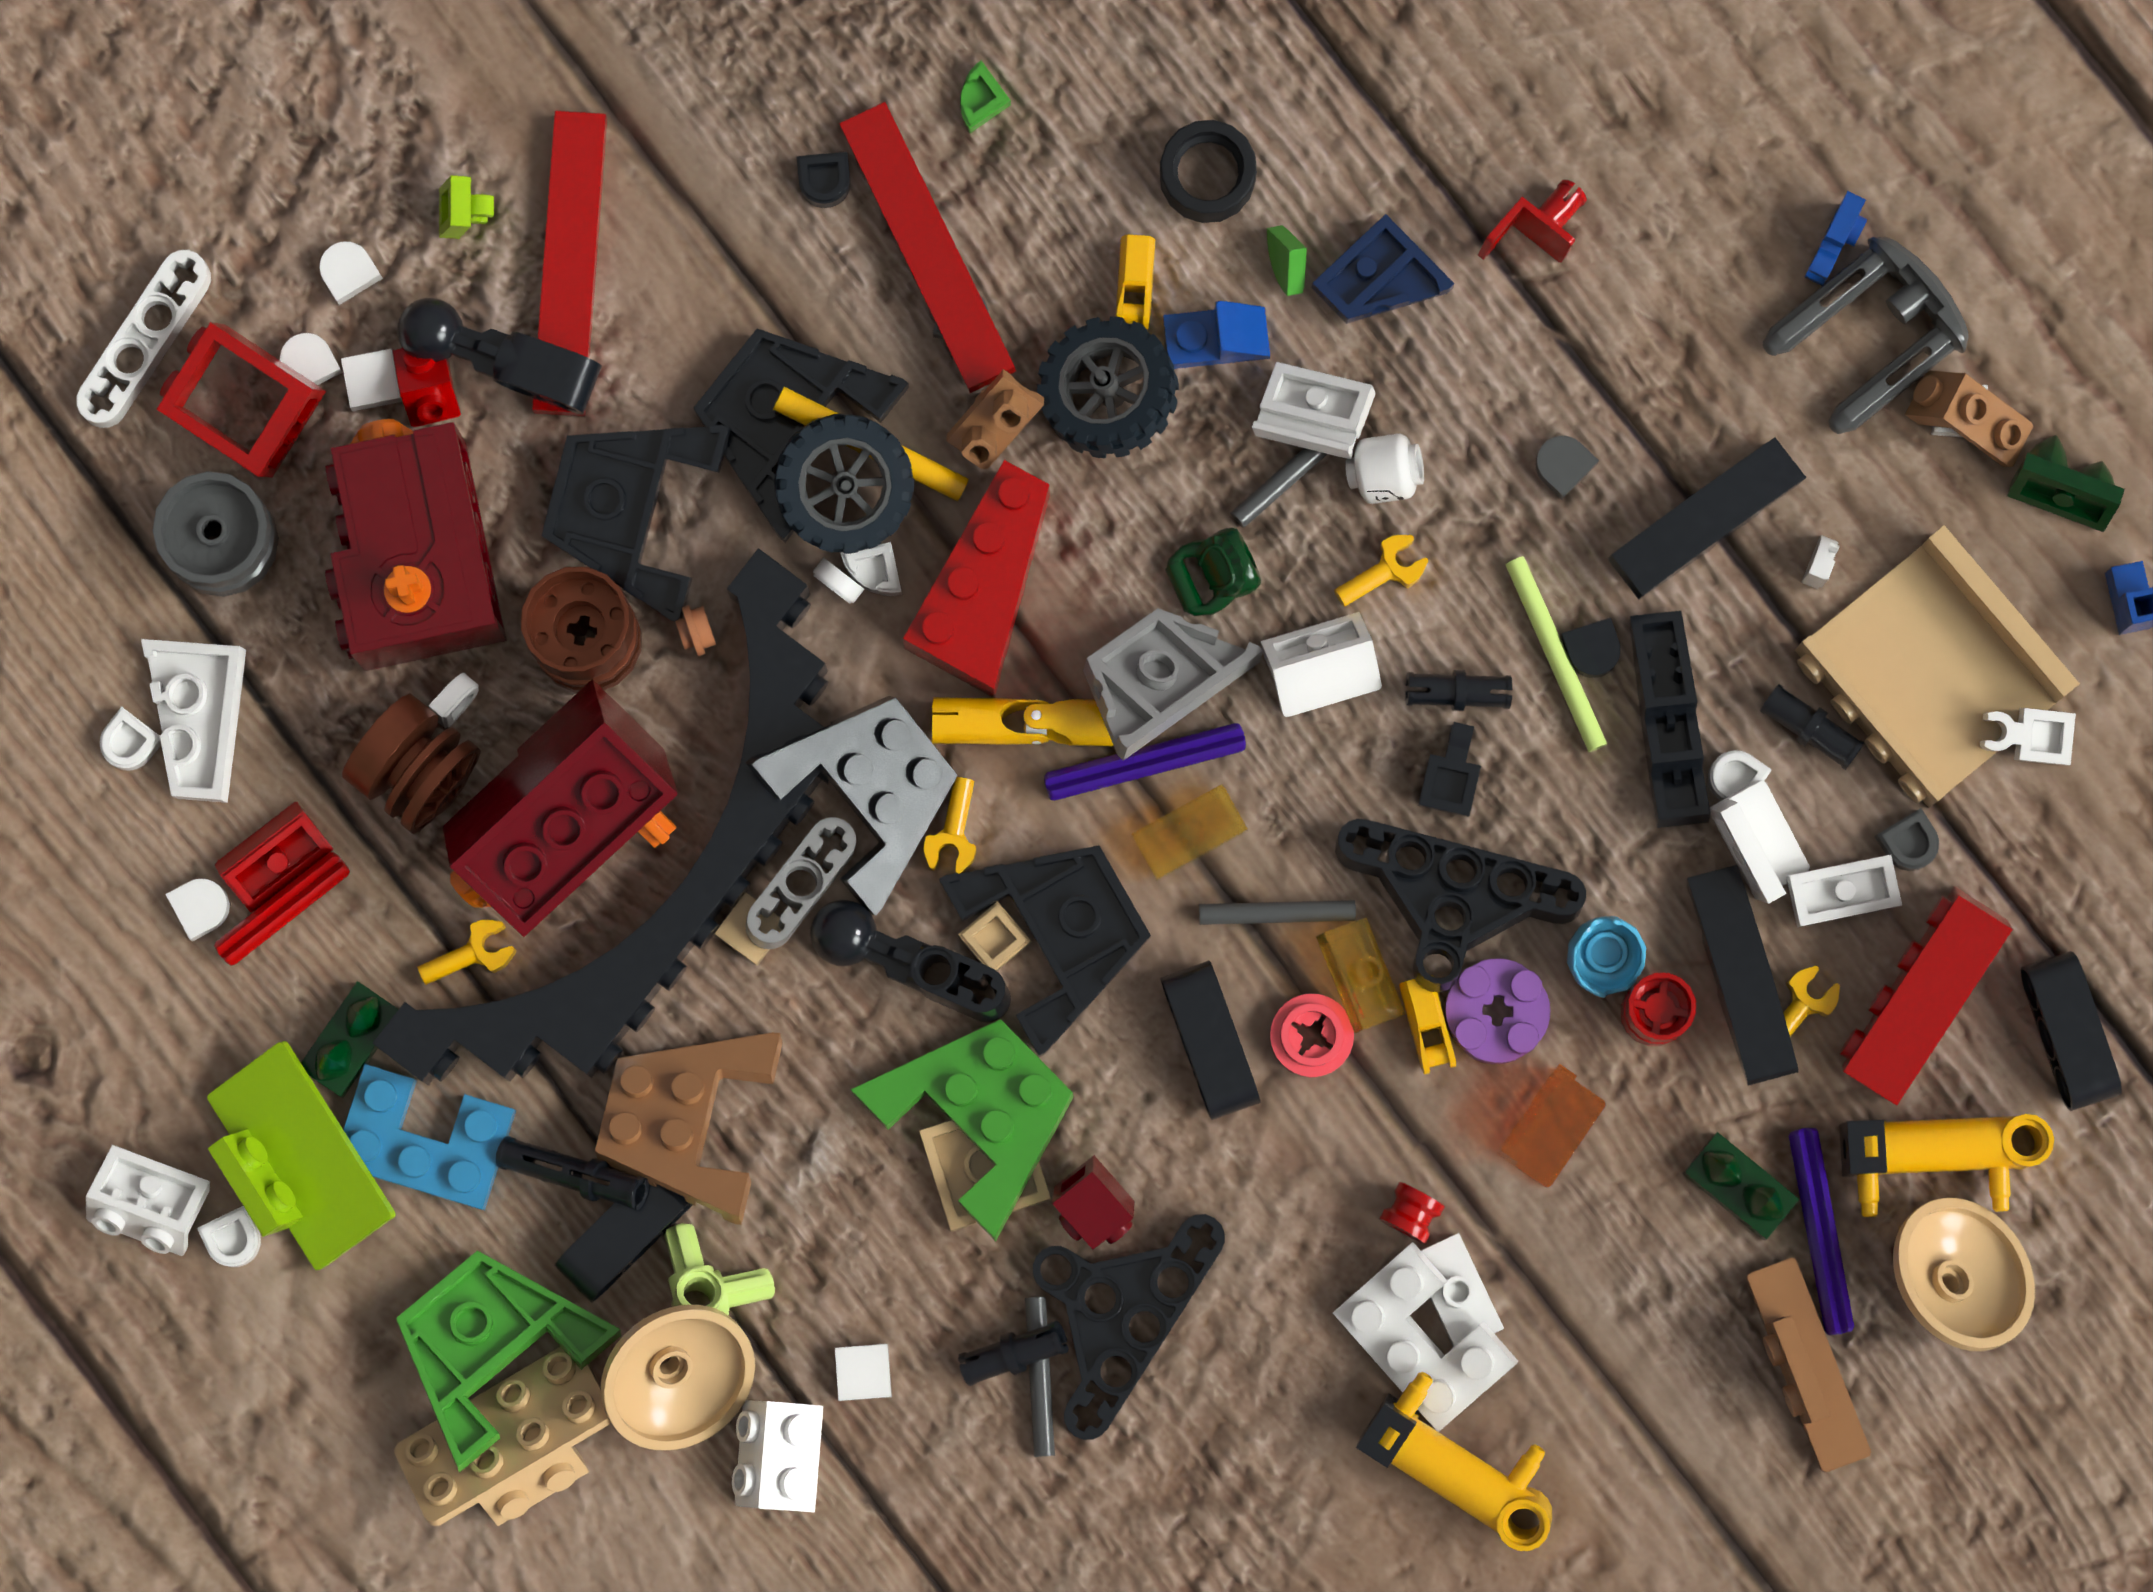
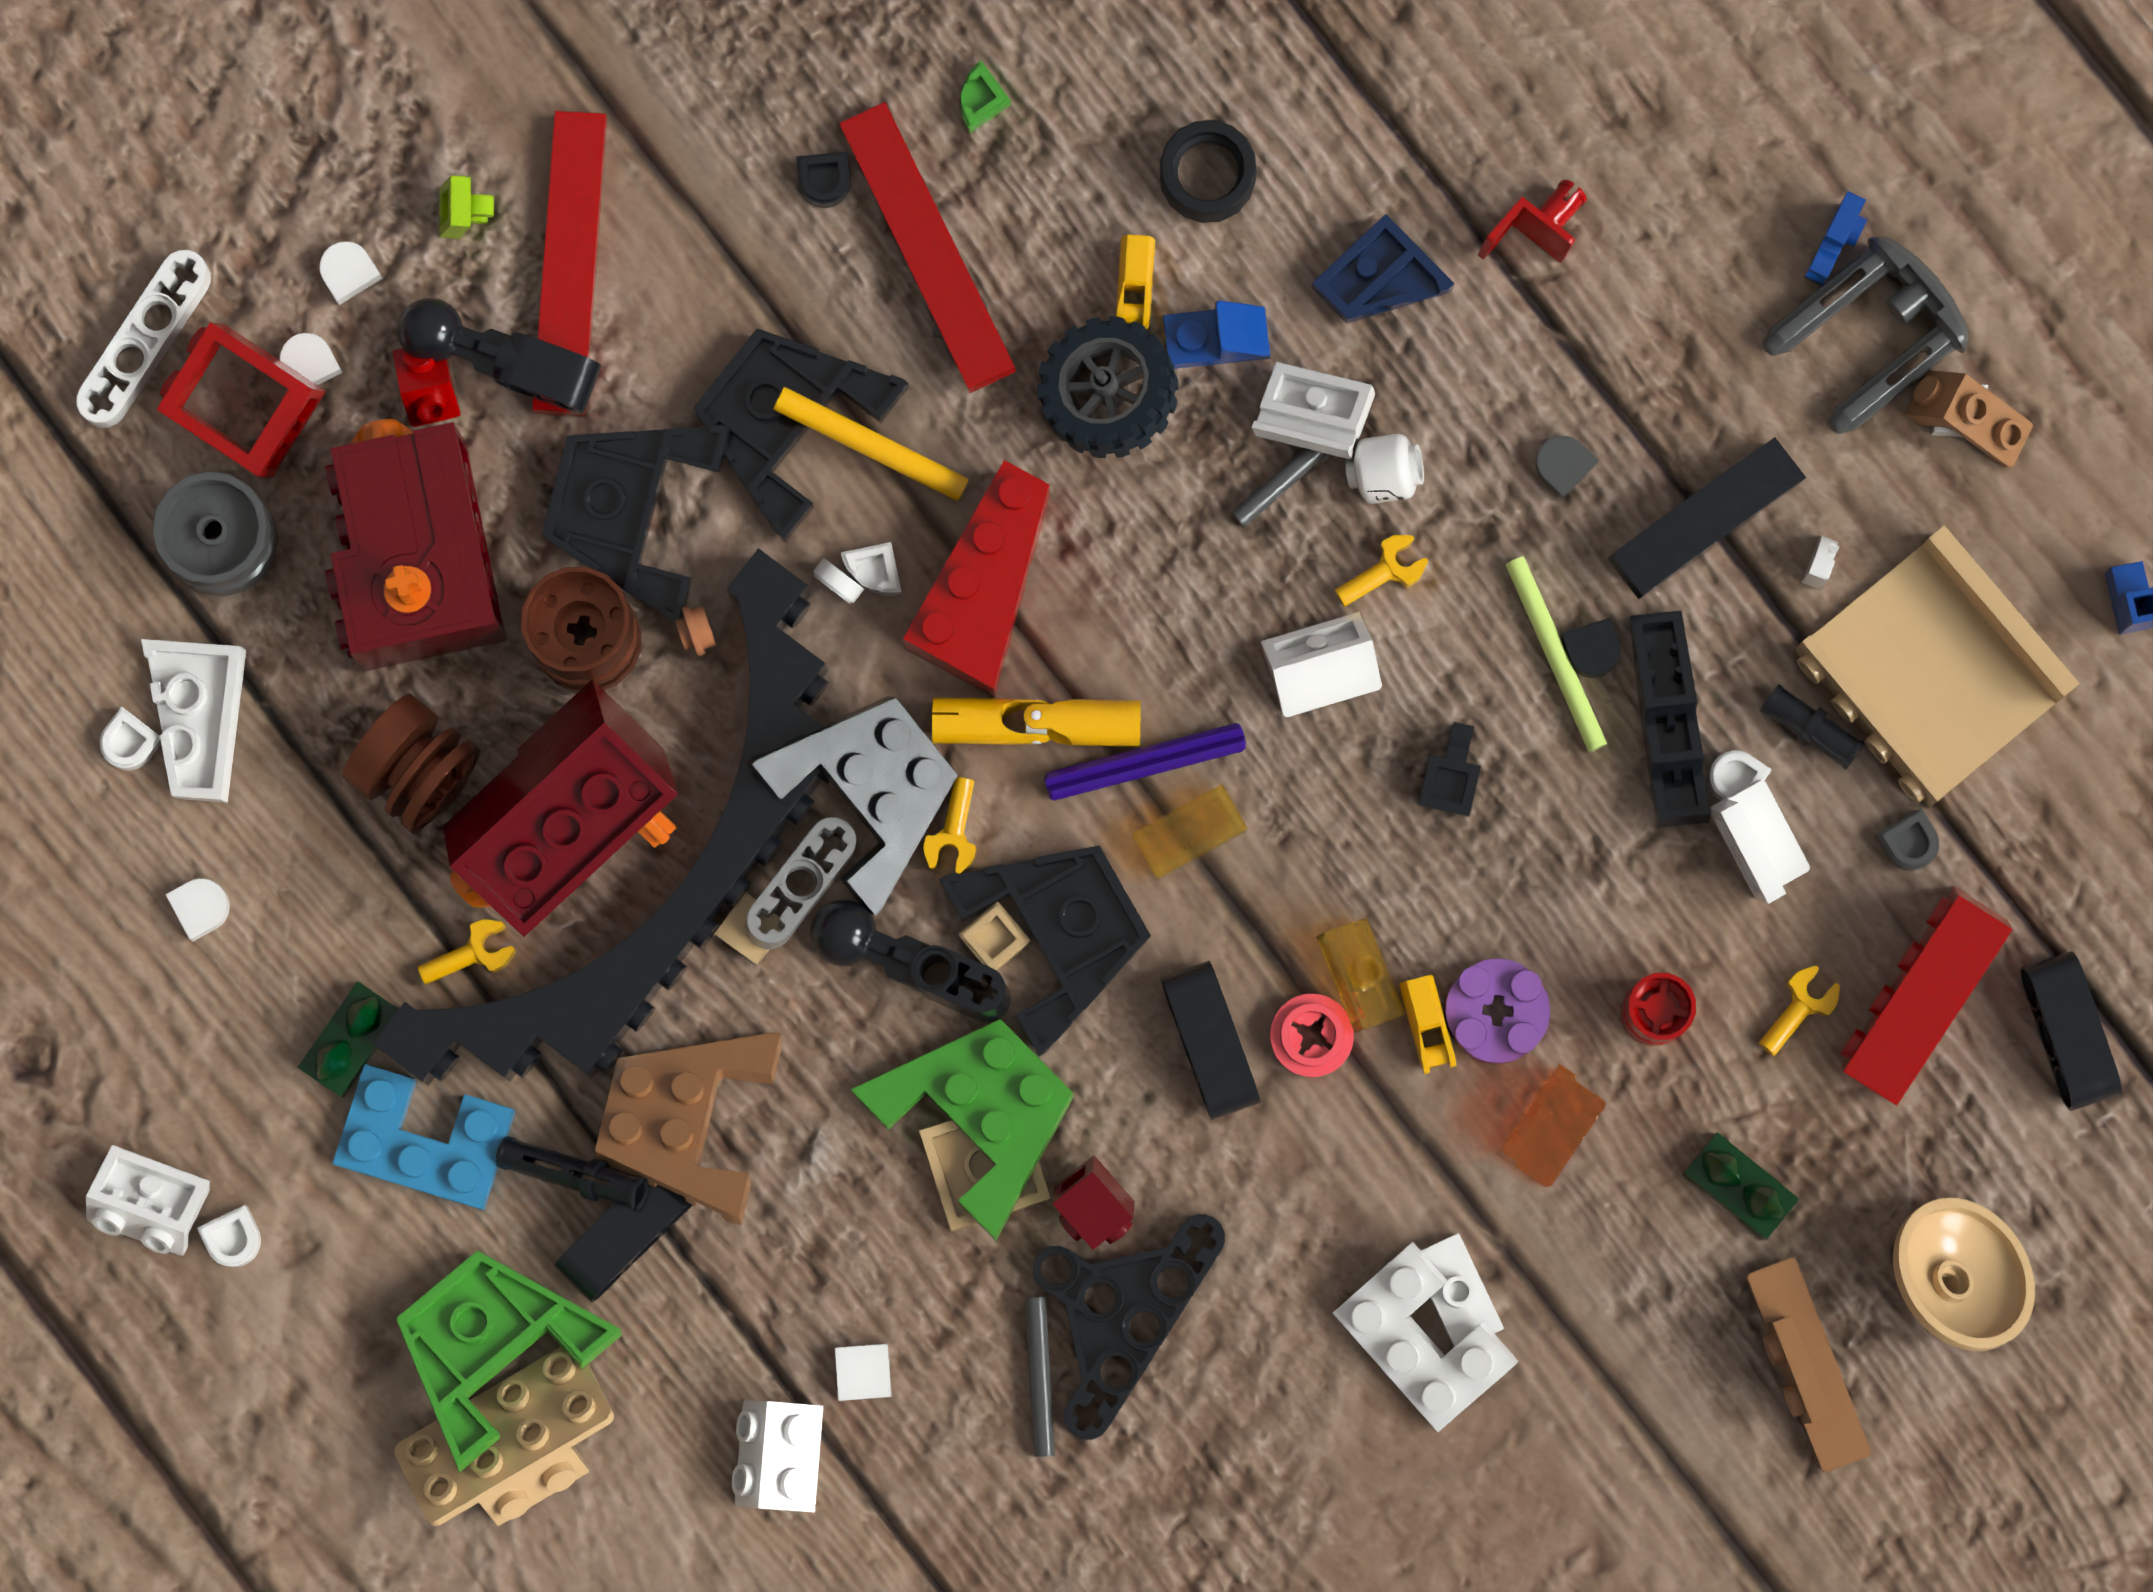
(273, 856): red slope -> none
(281, 908): red axle -> none
(294, 1159): lime bracket -> none
(371, 380): white tile -> none
(454, 699): white tile -> none
(688, 1395): tan dish -> none
(693, 1275): yellowish green axle -> none
(834, 534): black wheel -> none
(994, 420): medium nougat hips -> none
(1013, 1353): black pin -> none
(1160, 675): light grey wing -> none
(1225, 565): dark green piece -> none
(1277, 912): dark grey bar -> none
(1287, 259): bright green tile -> none
(1412, 1212): red wheel -> none
(1429, 888): black beam -> none
(1453, 1472): yellow piece -> none
(1458, 690): black pin -> none
(1606, 955): medium azure hair -> none
(1742, 975): black slope -> none
(1821, 1231): dark purple axle -> none
(1844, 890): white plate -> none
(1939, 1146): yellow piece -> none
(2038, 735): white plate -> none
(2050, 485): dark green tile -> none

